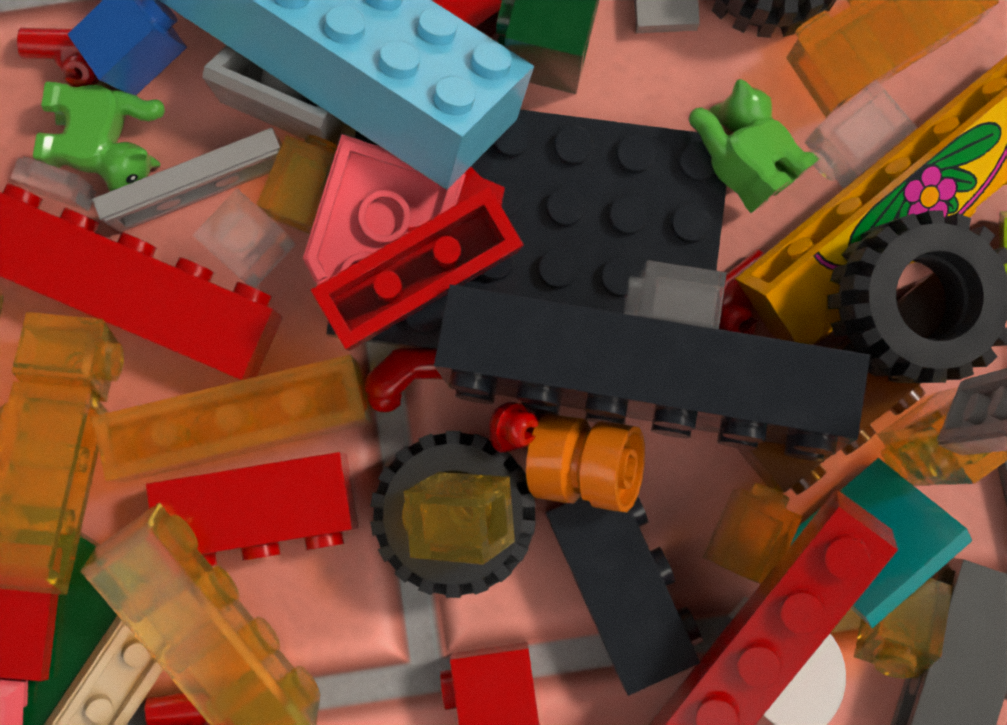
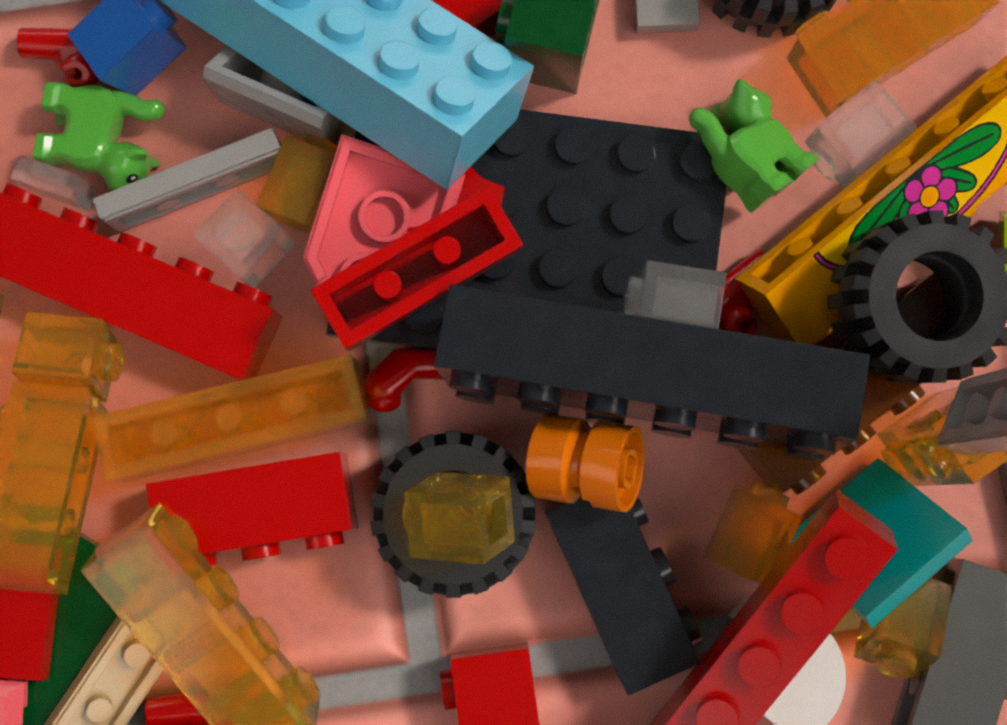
(512, 427): red arm -> none

